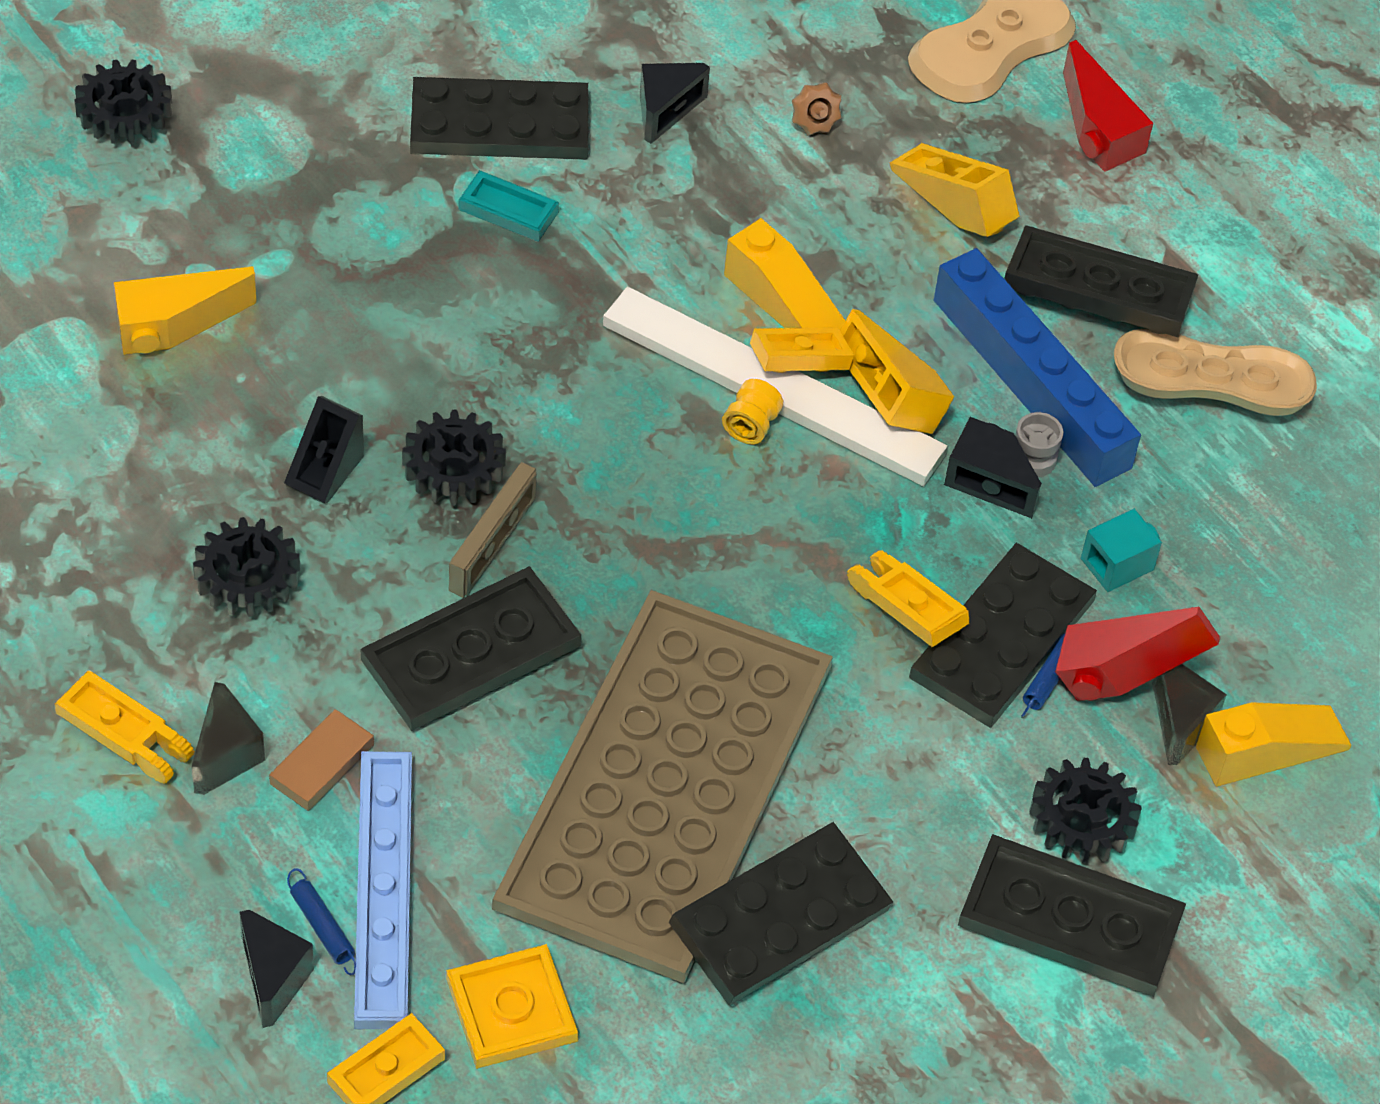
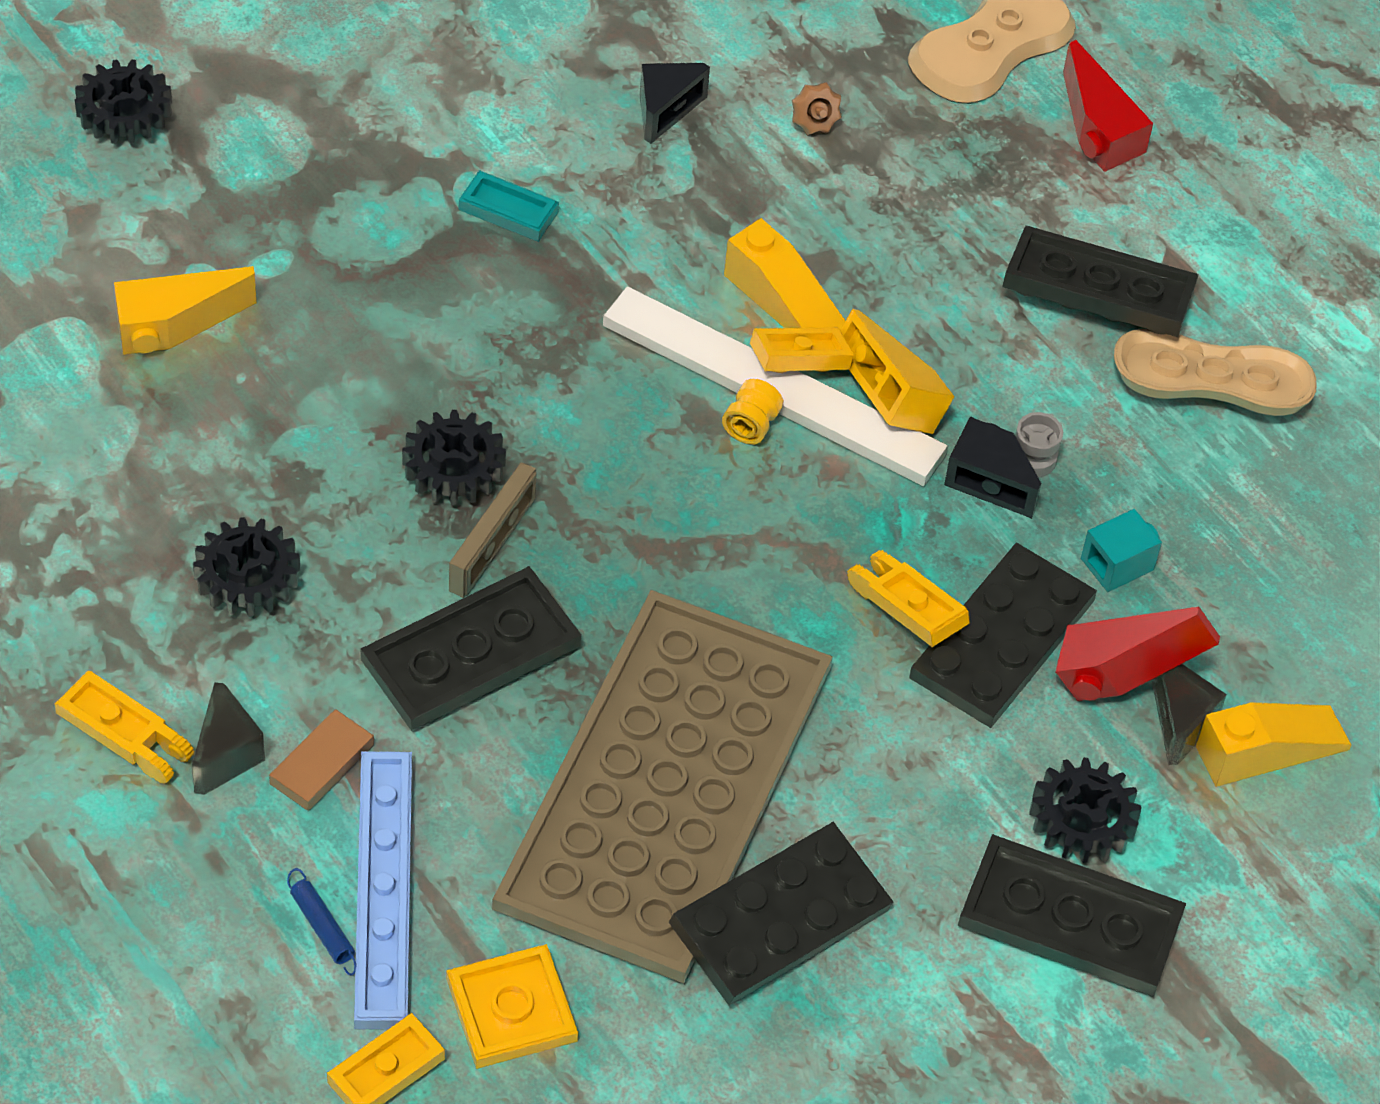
(276, 963): black slope -> none
(327, 450): black slope -> none
(499, 118): pearl dark grey plate -> none
(962, 188): yellow slope -> none
(1036, 366): blue brick -> none
(1044, 681): blue piece -> none

